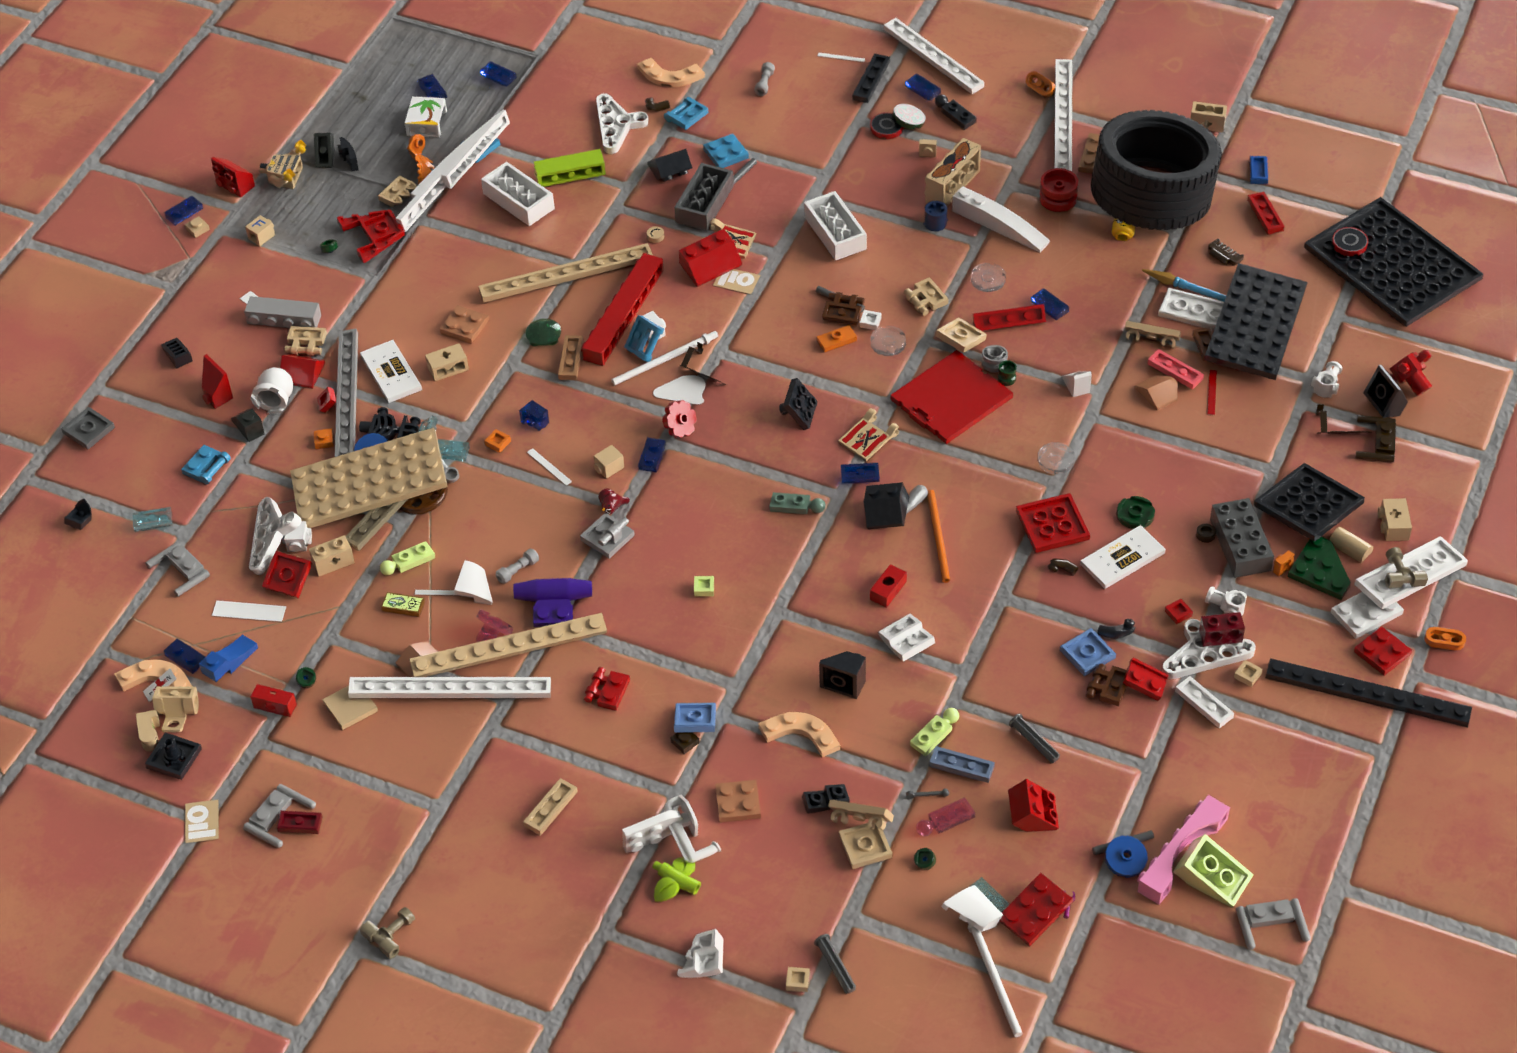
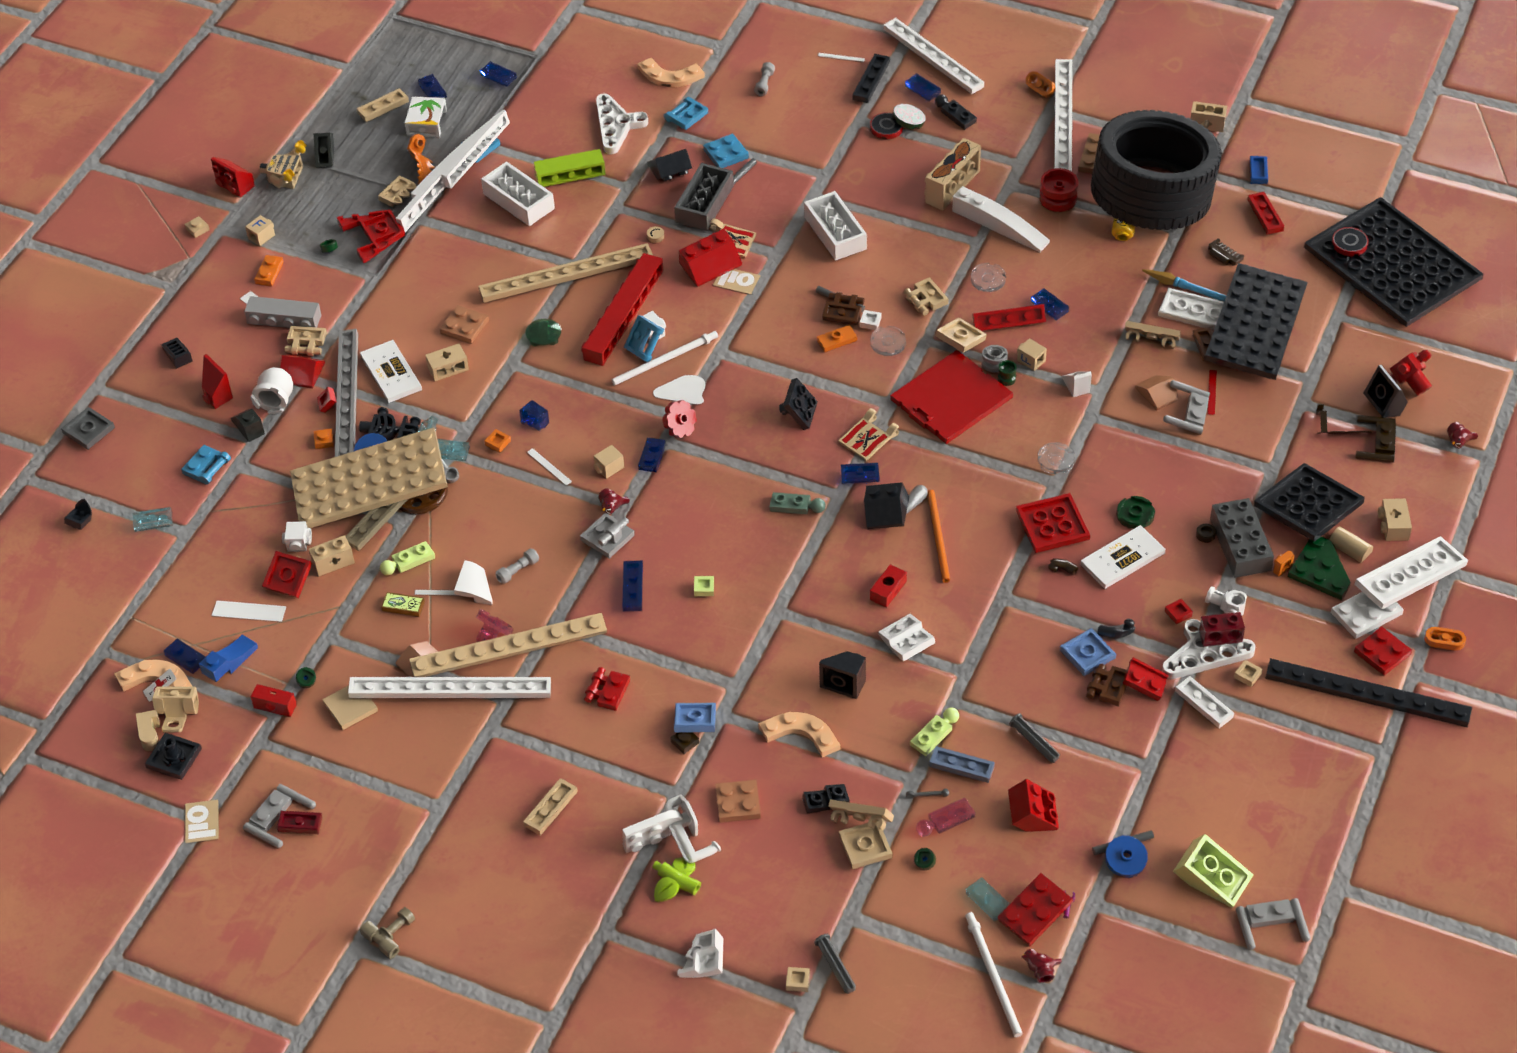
(183, 210): clear blue plate -> none
(184, 563): light grey plate -> none
(268, 270): none -> orange plate
(268, 533): white beam -> none
(348, 153): black slope -> none
(382, 105): none -> tan plate
(552, 598): dark purple plate -> none
(570, 358): medium nougat plate -> none
(632, 585): none -> clear blue plate
(650, 104): dark brown arm -> none
(687, 358): dark brown piece -> none
(927, 148): tan plate -> none
(935, 216): dark blue piece -> none
(974, 908): white slope -> none
(1031, 354): none -> tan brick
(1041, 965): none -> dark red animal
(1173, 367): coral plate -> none
(1195, 410): none -> light grey plate
(1207, 820): bright pink arch -> none
(1326, 382): white connector -> none
(1403, 574): dark tan bar -> none
(1460, 435): none -> dark red animal

